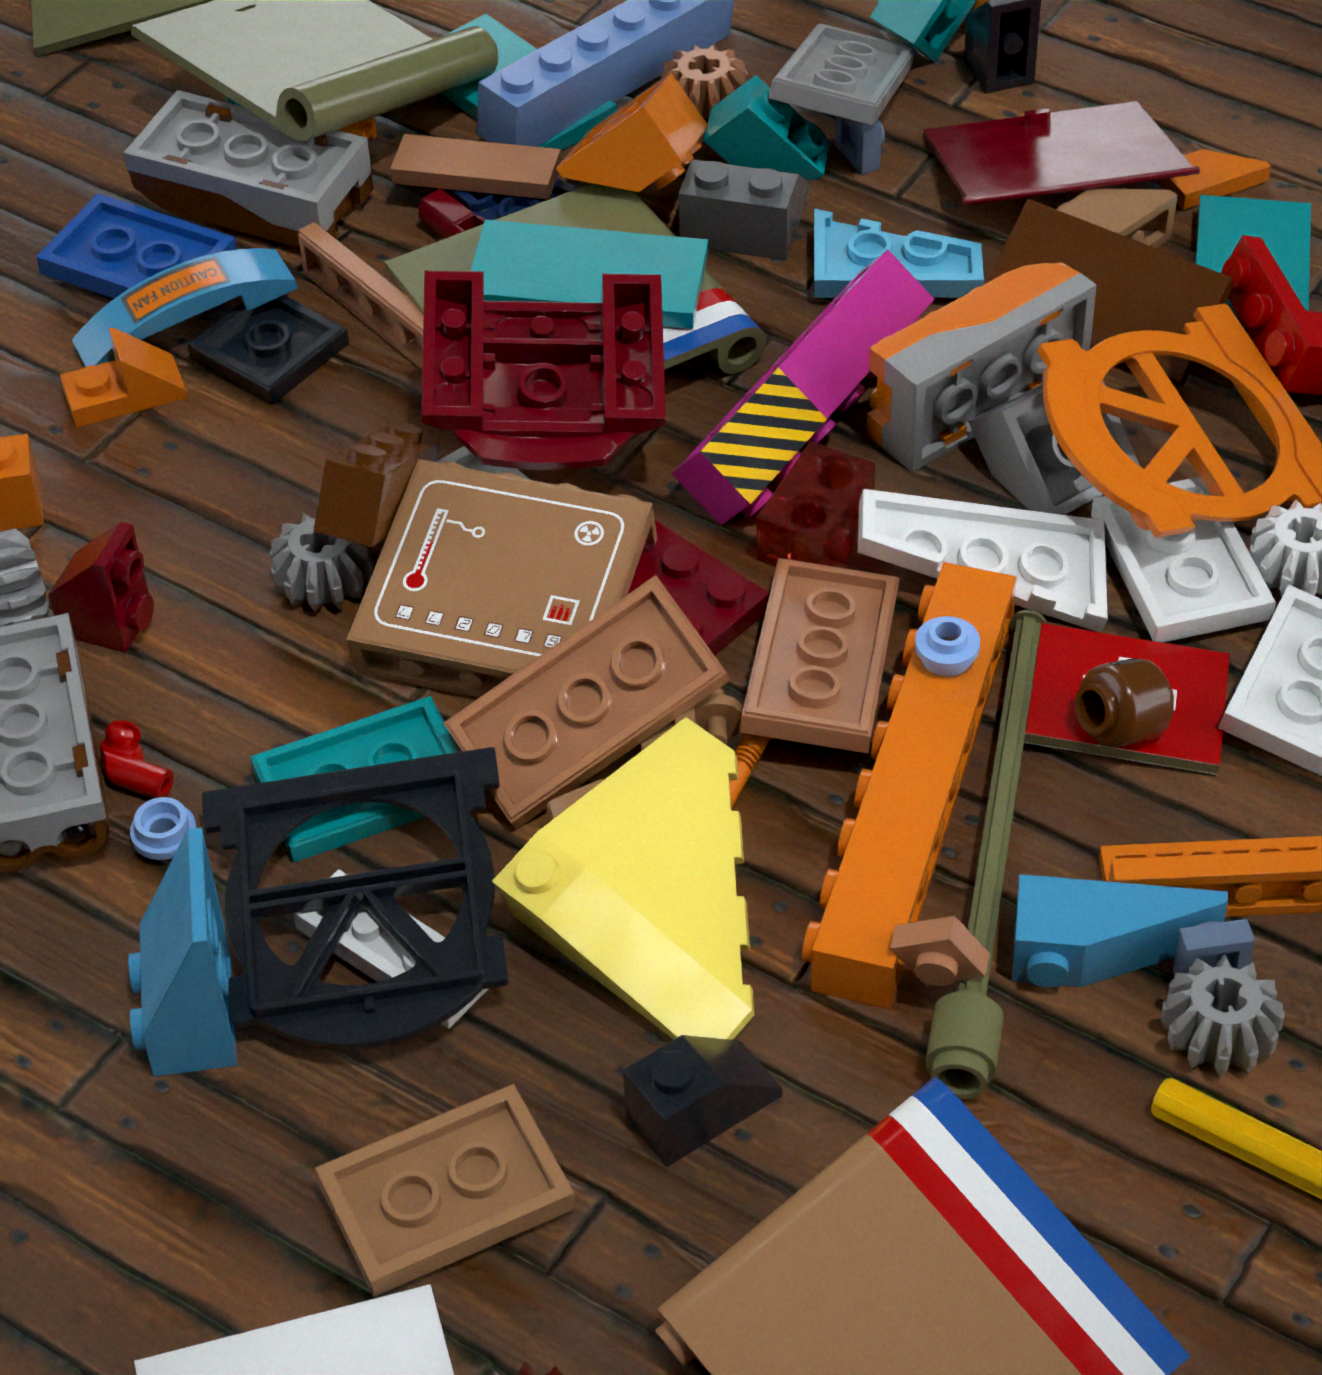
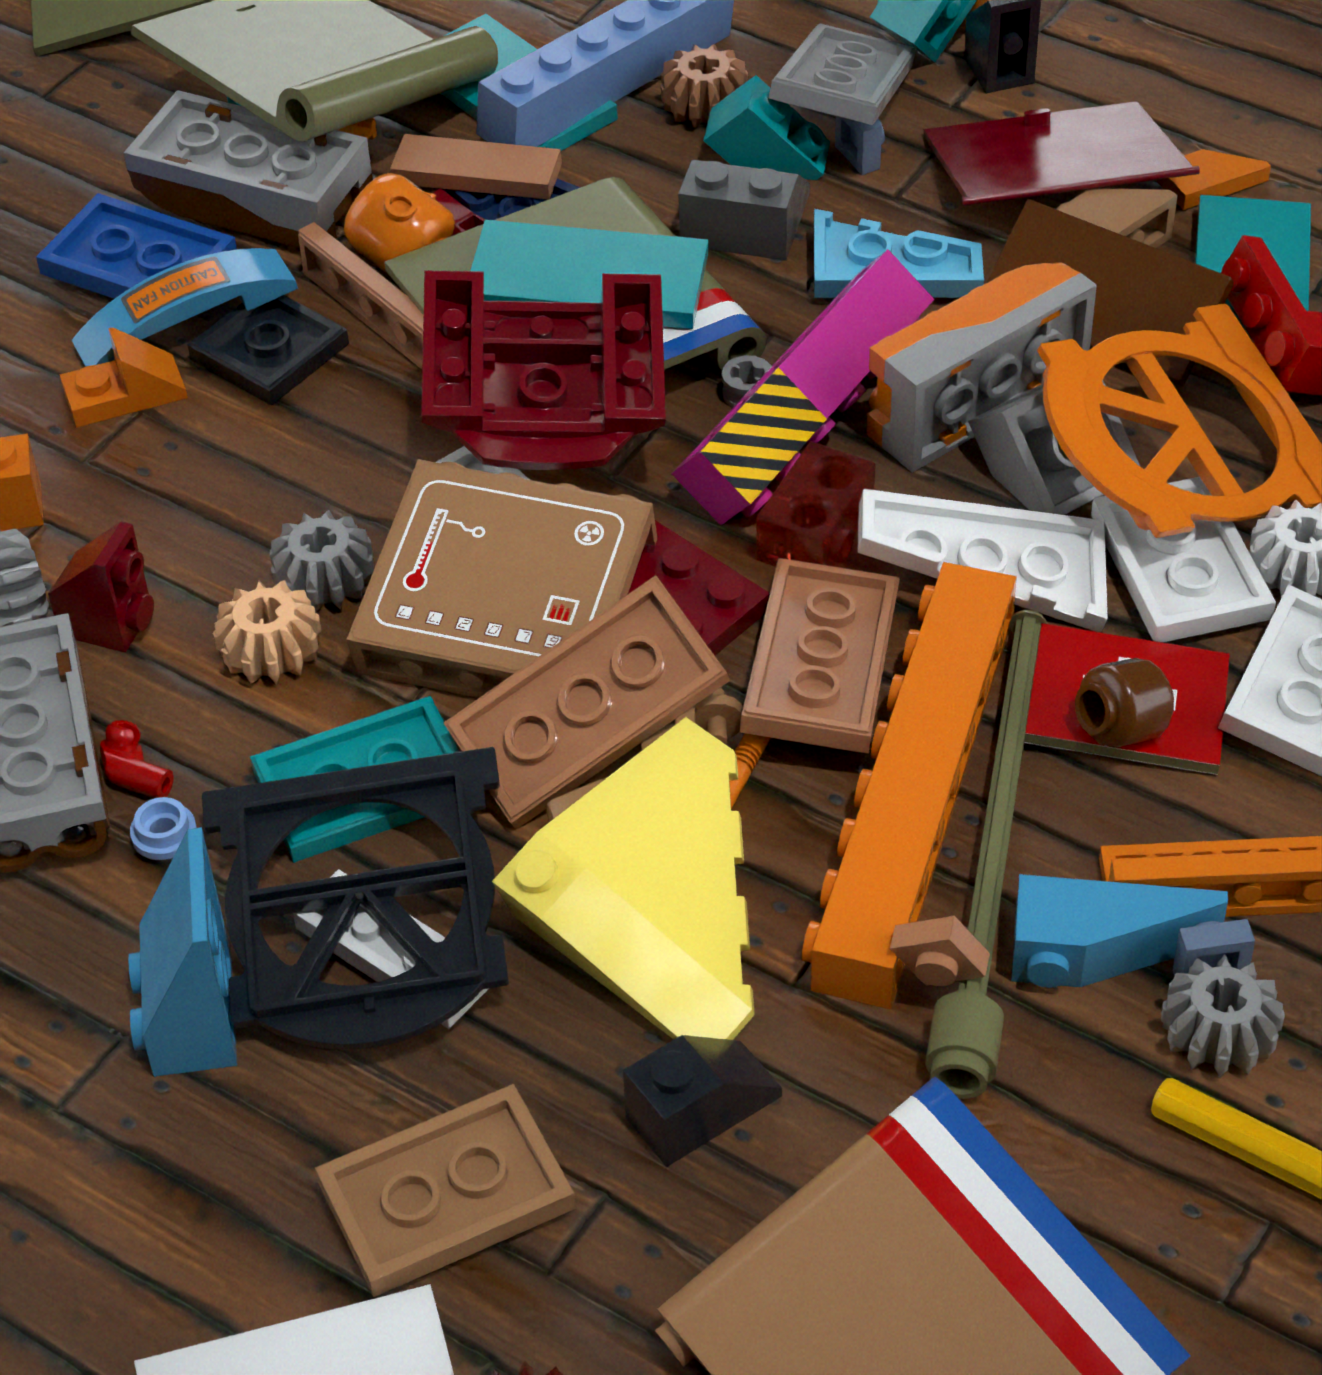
(267, 631): none -> light nougat gear
(368, 482): reddish brown brick -> none
(394, 219): none -> orange piece
(639, 142): orange slope -> none
(739, 371): none -> light grey bush
(947, 645): light blue plate -> none

